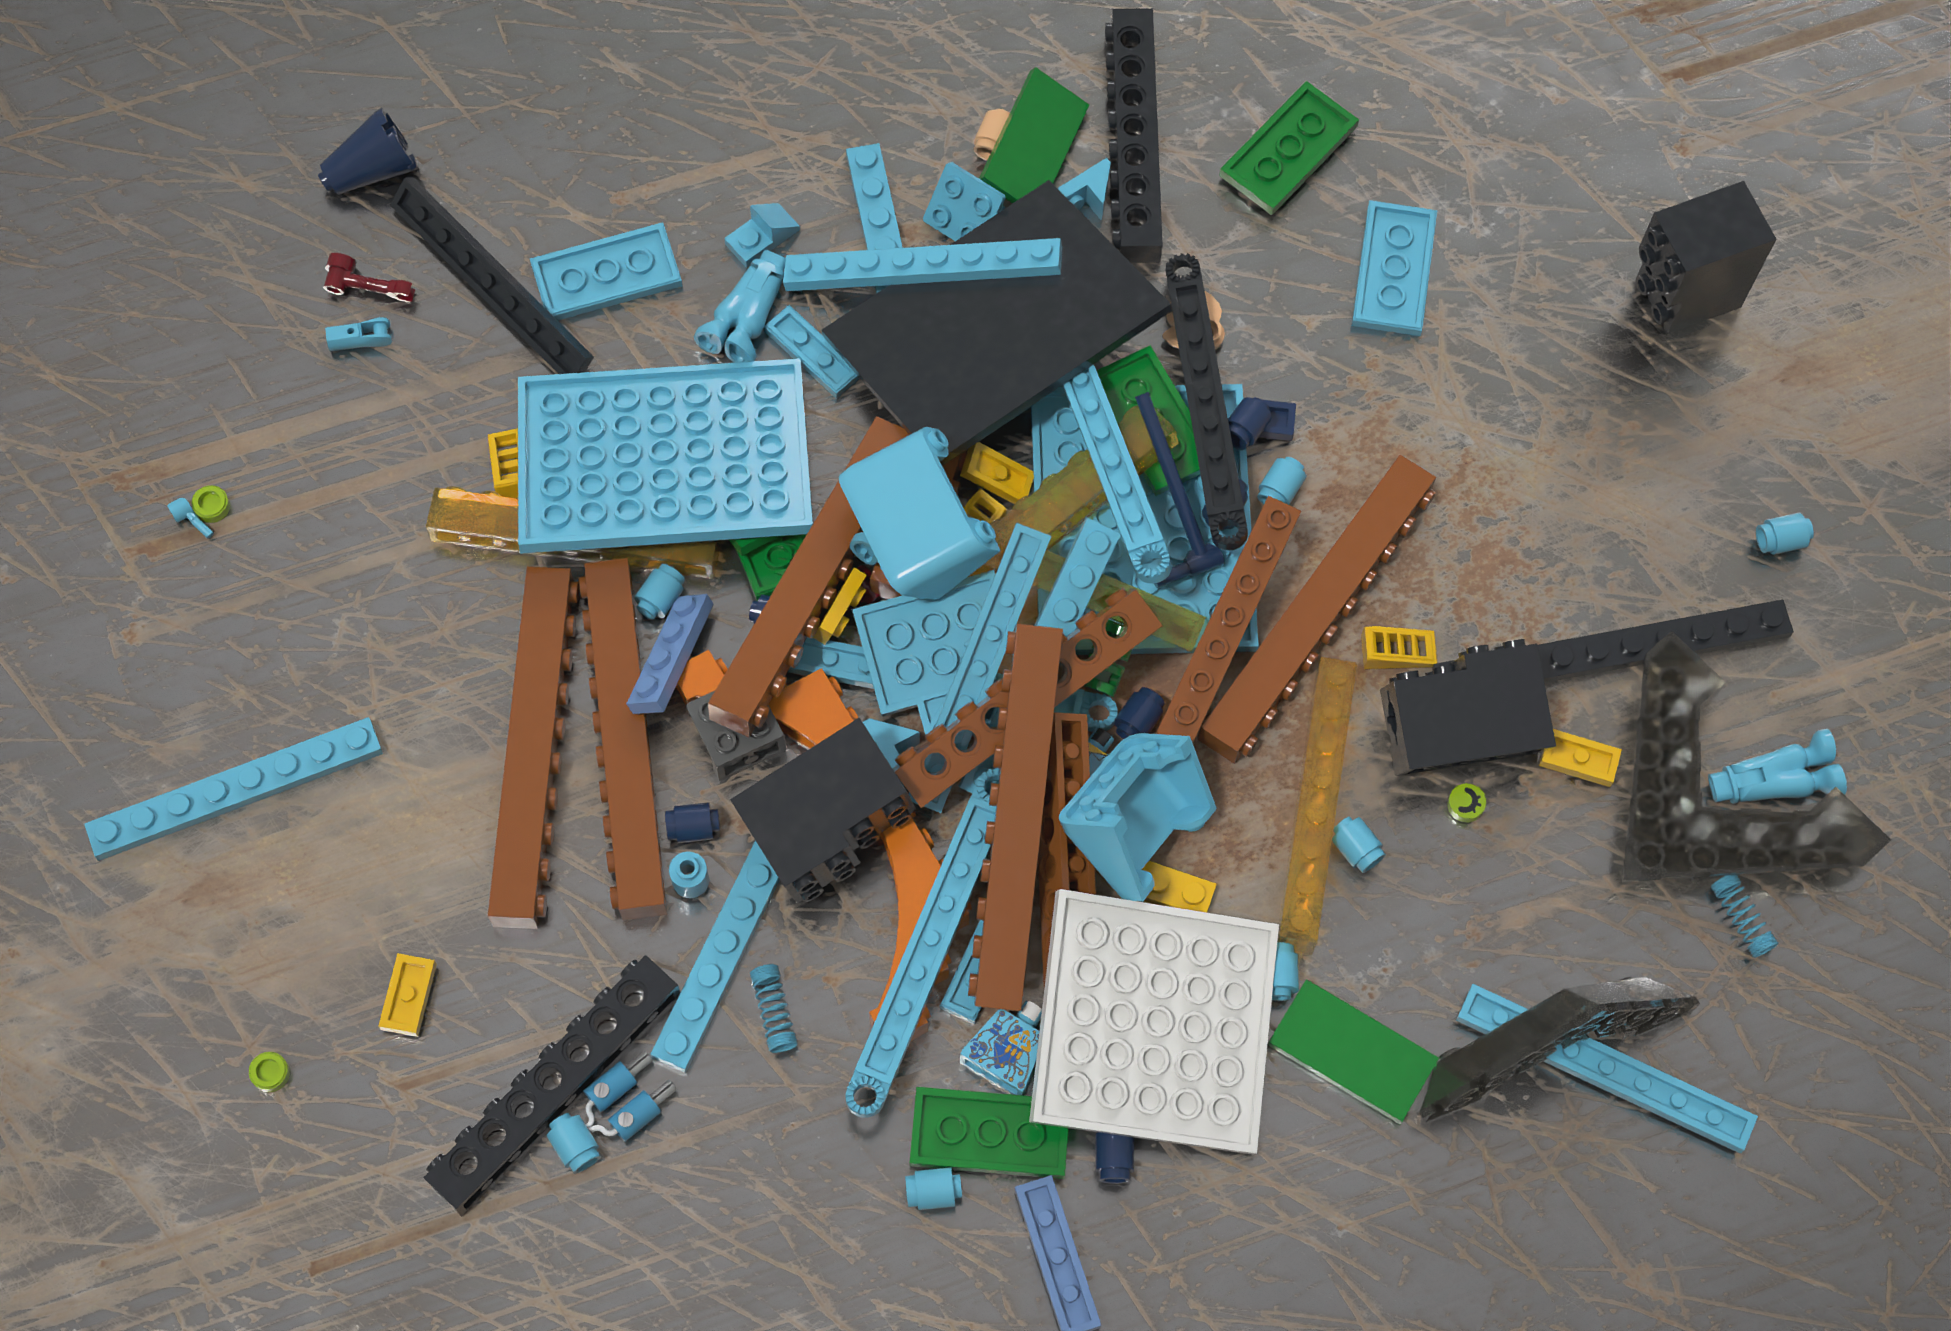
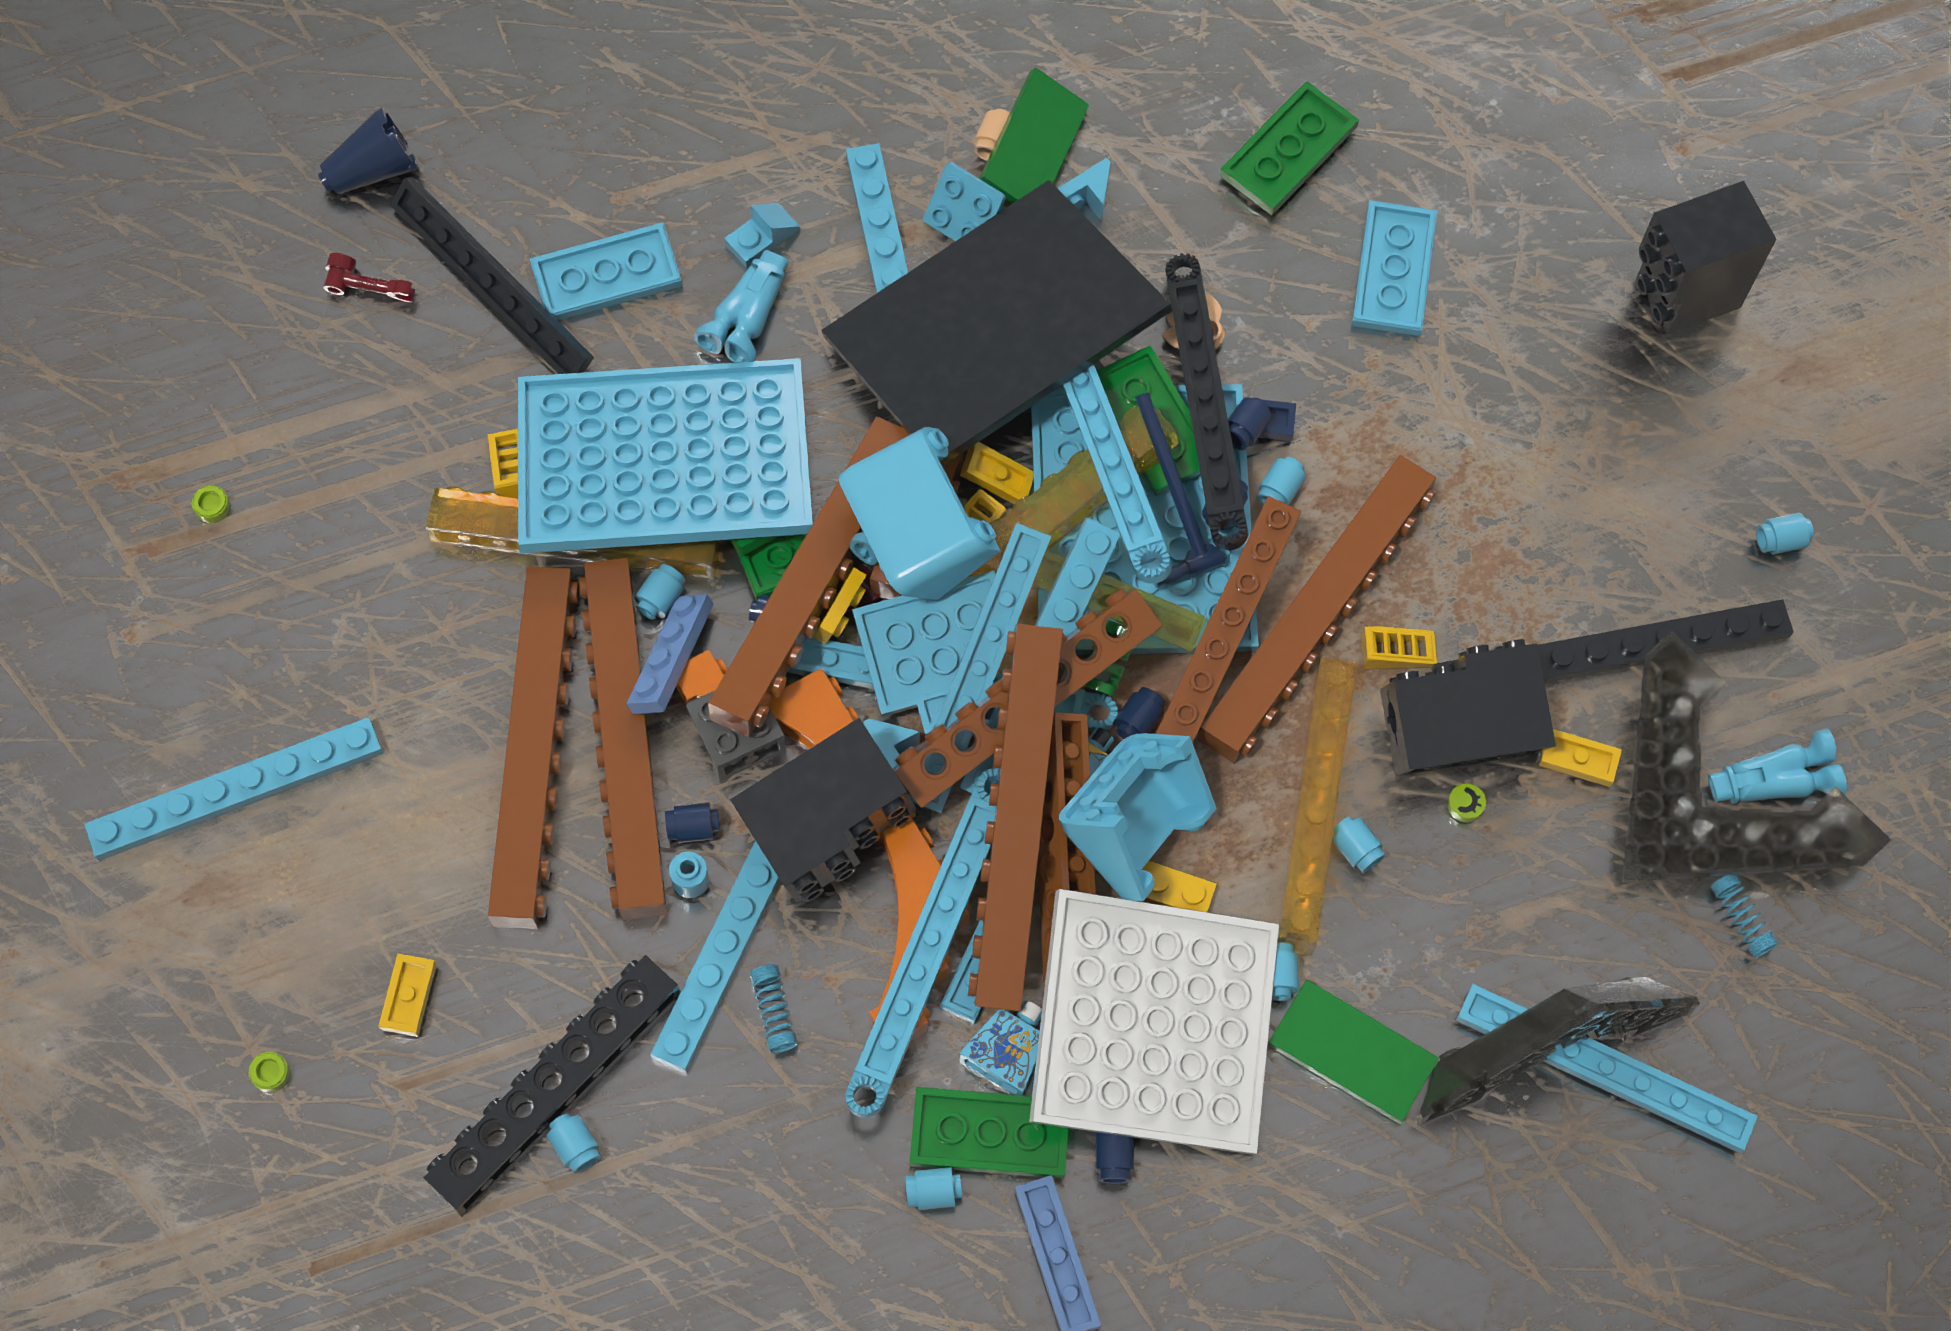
(181, 510): medium azure hand -> none
(352, 335): medium azure bar -> none
(636, 1112): dark azure piece -> none
(817, 356): medium azure tile -> none
(923, 264): medium azure plate -> none
(1134, 29): black brick -> none

